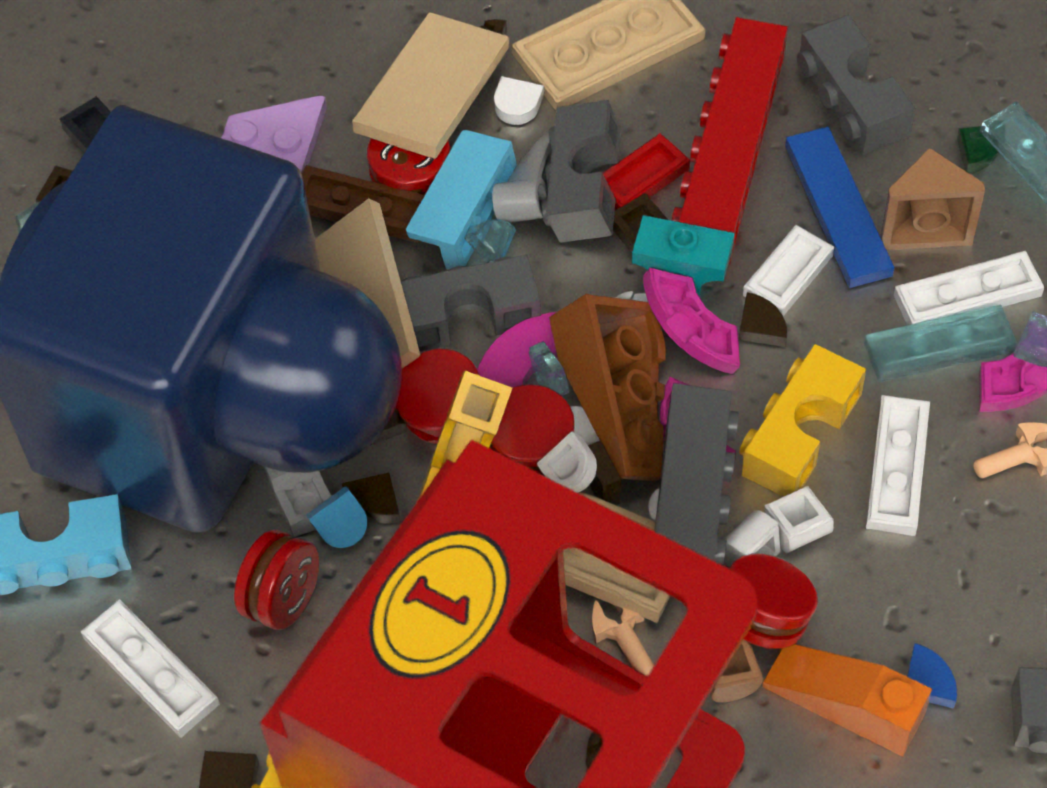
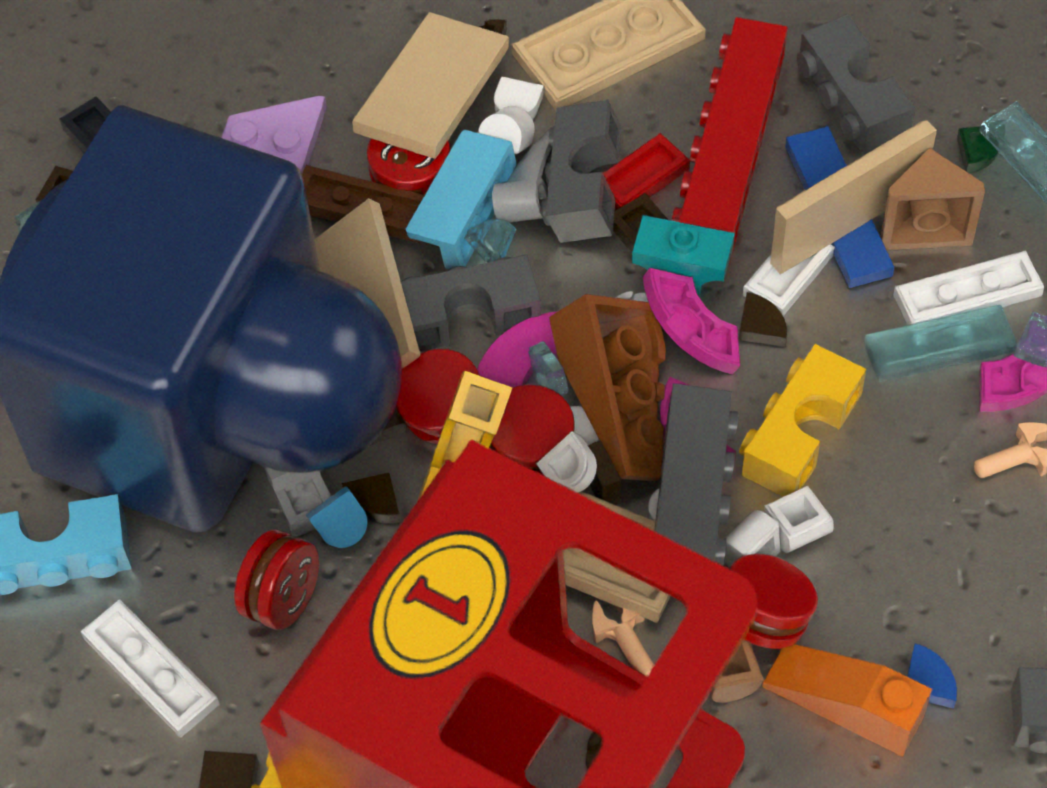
(512, 125): none -> white brick
(844, 198): none -> tan tile
(898, 465): white tile -> none

